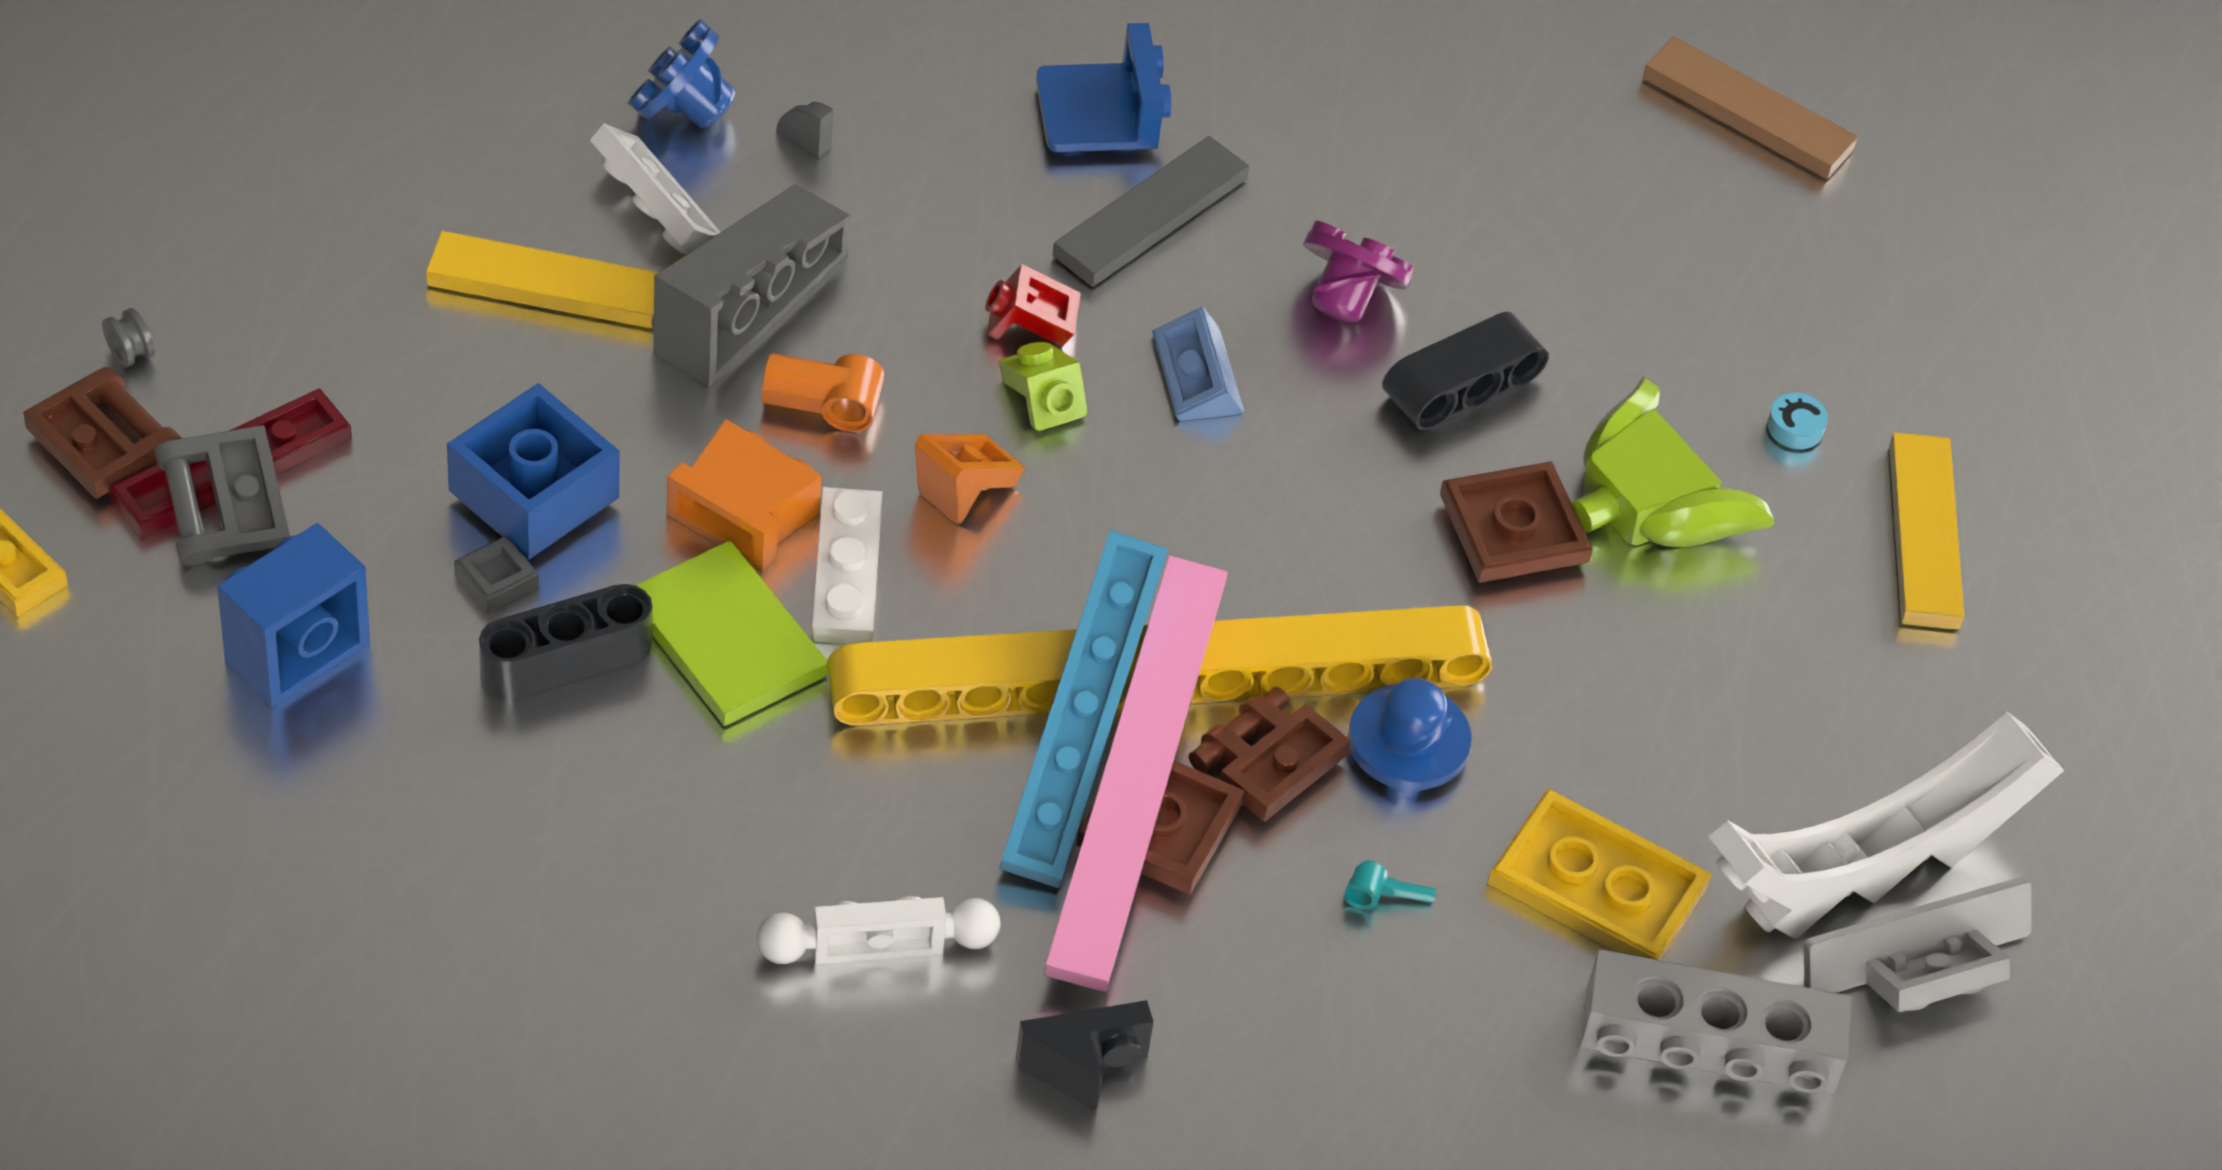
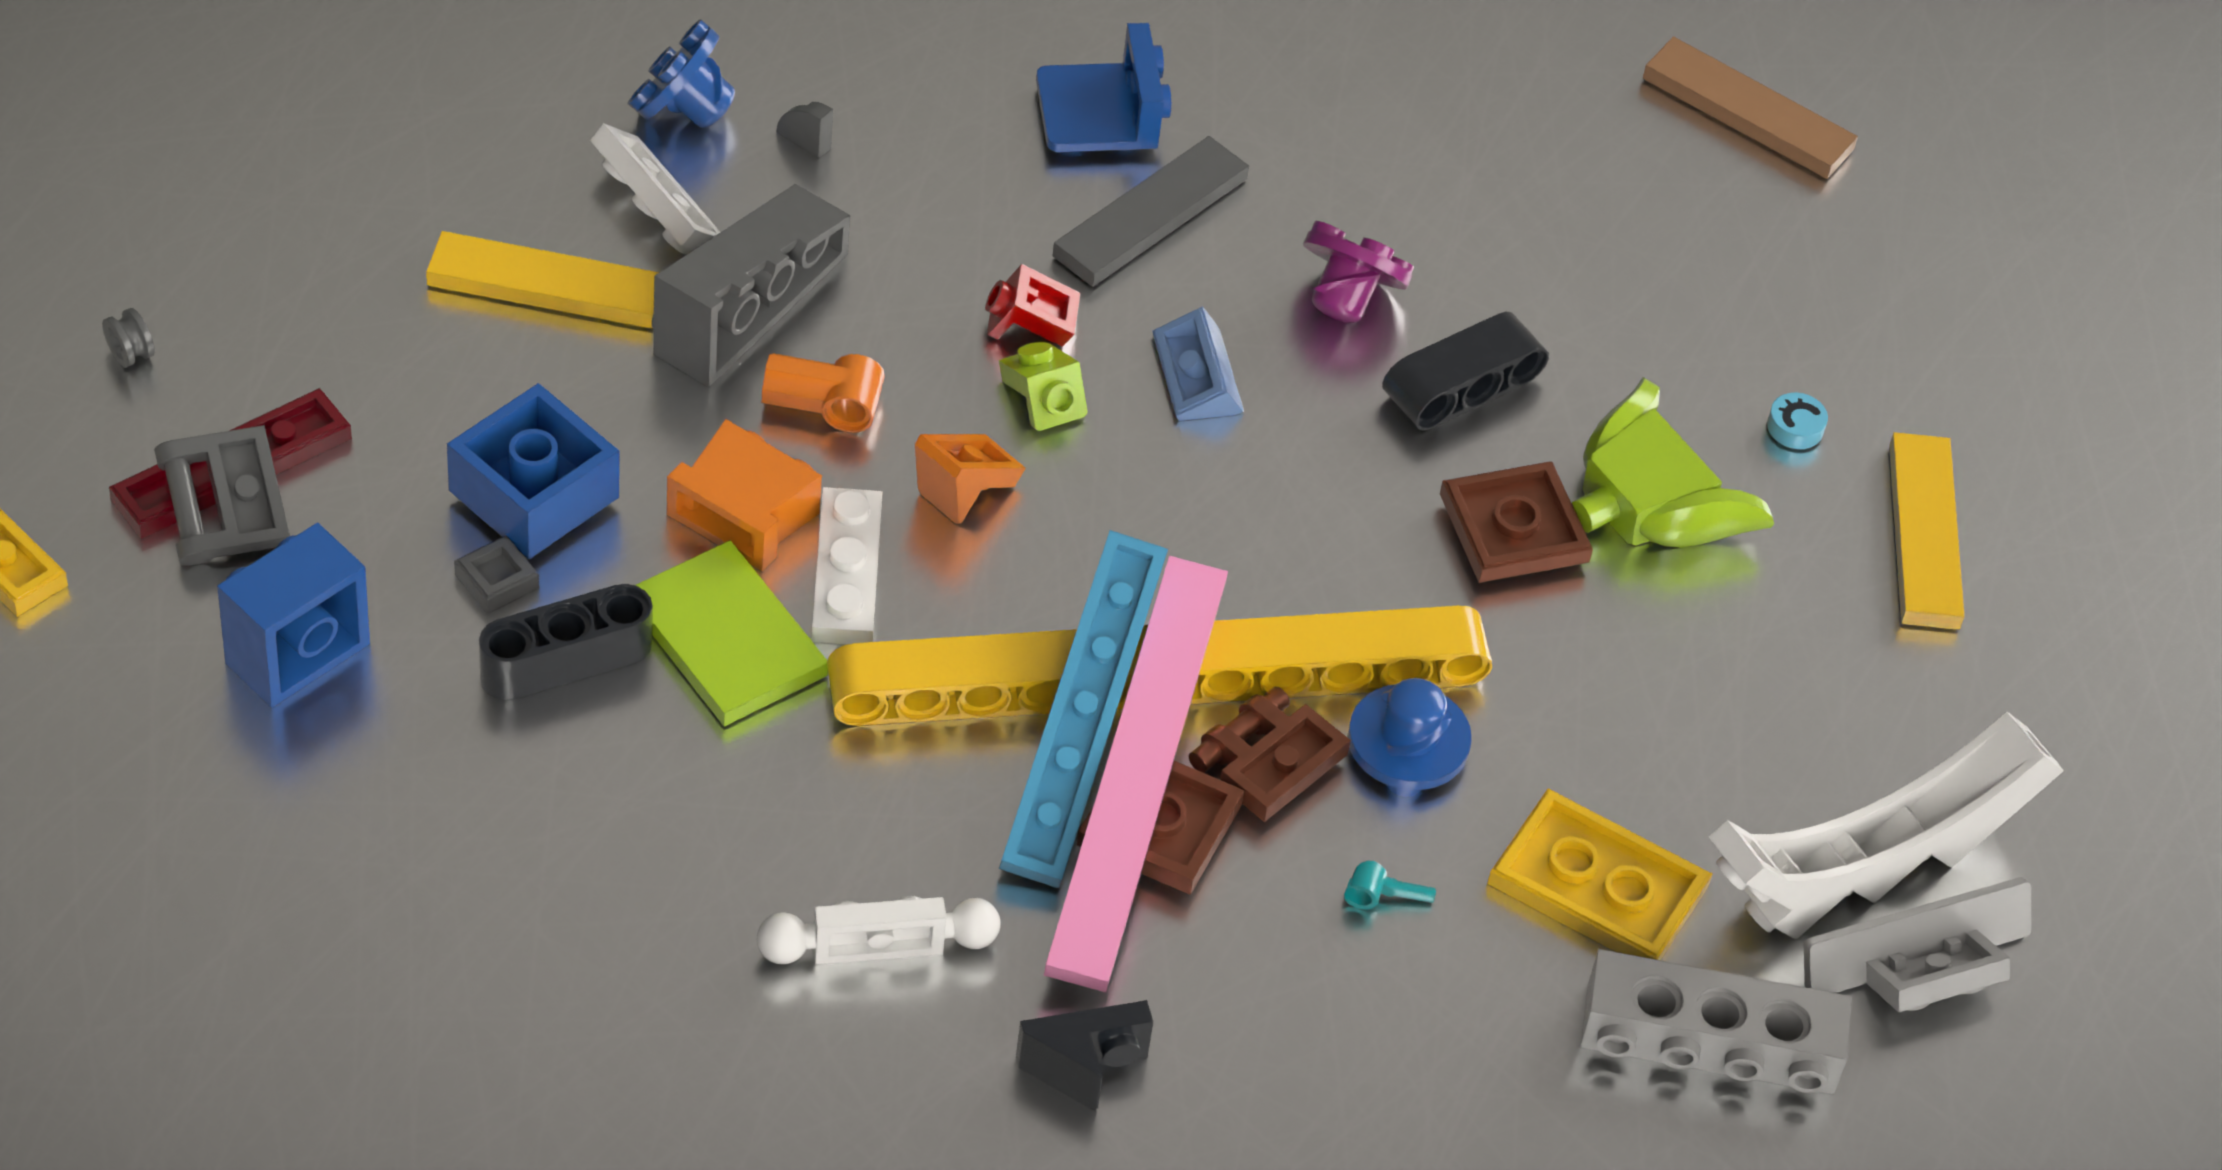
(88, 440): copper plate -> none

